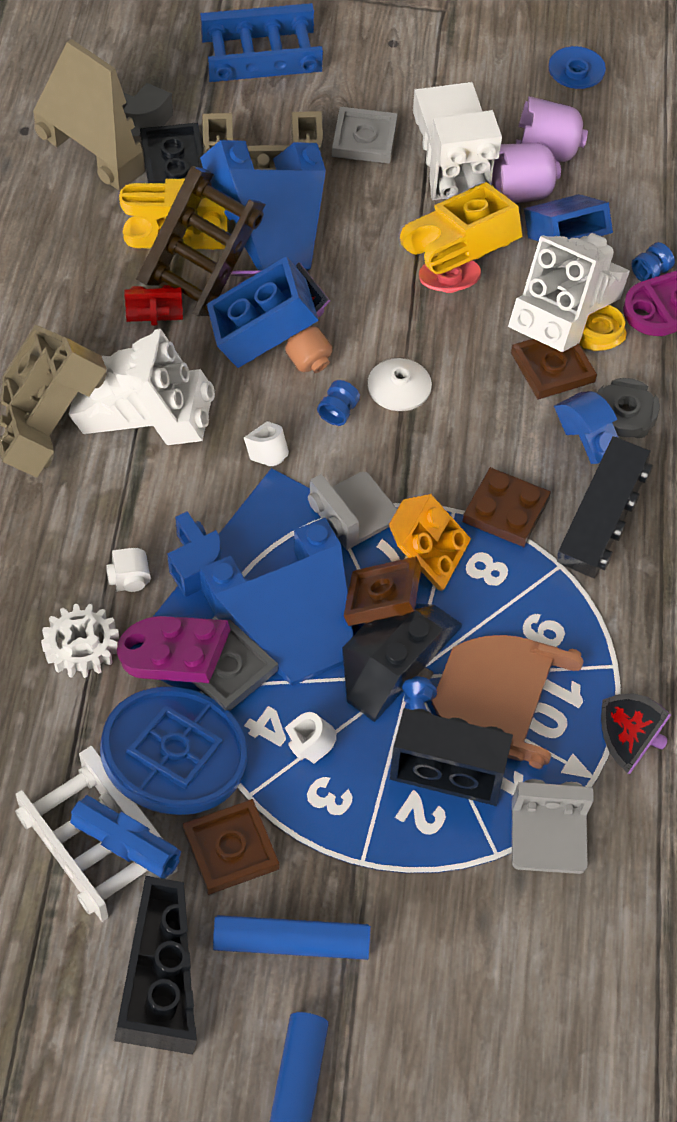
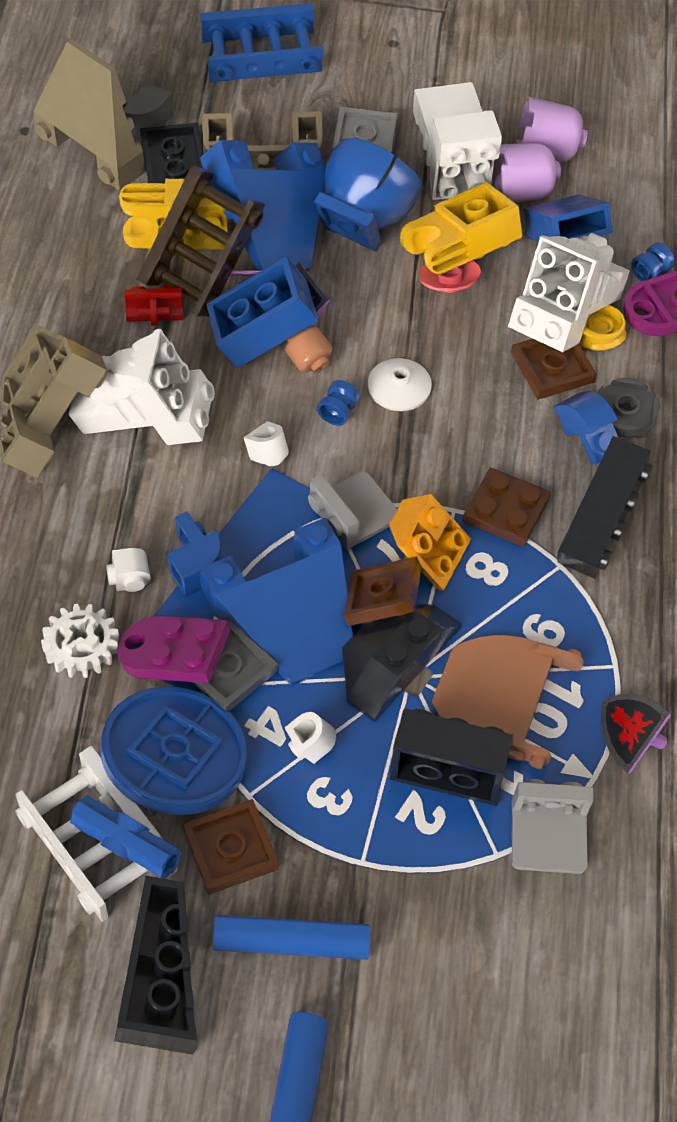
(355, 197): none -> blue plate
(418, 691): blue plate -> none
(577, 67): blue dish -> none

